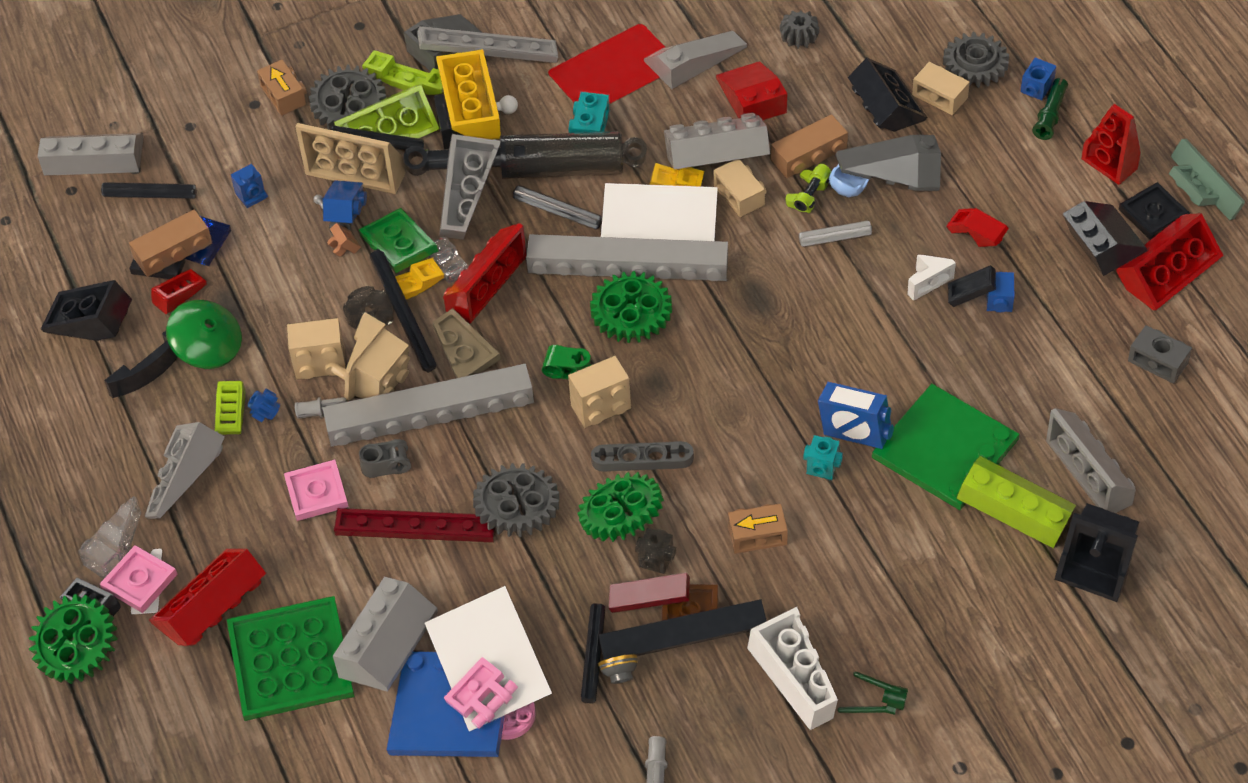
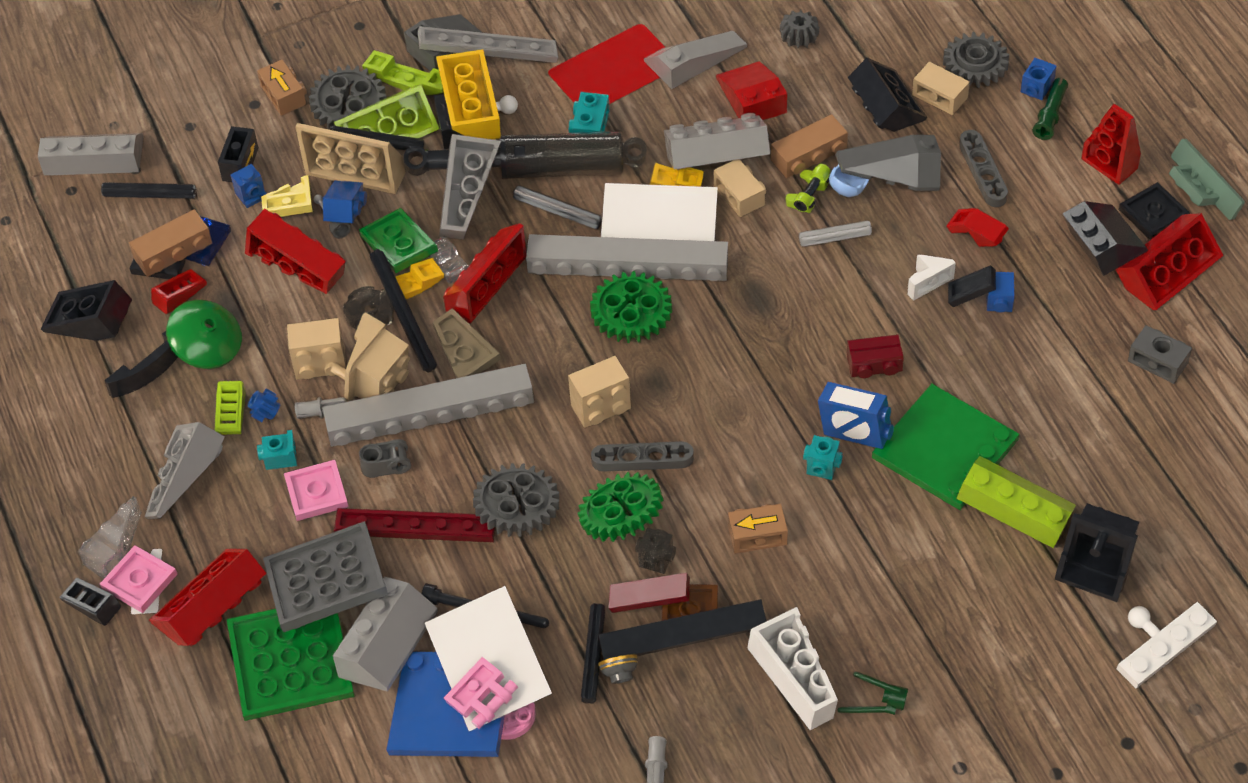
(87, 654): green gear -> none
(237, 152): none -> black brick
(278, 451): none -> teal brick
(289, 200): none -> light yellow wing
(293, 251): none -> red wedge
(324, 576): none -> dark grey plate
(344, 240): nougat tile -> none
(436, 596): none -> black piece
(564, 361): green piece -> none
(875, 356): none -> dark red brick
(986, 167): none -> dark grey beam
(1089, 462): light grey slope -> none
(1164, 644): none -> white plate

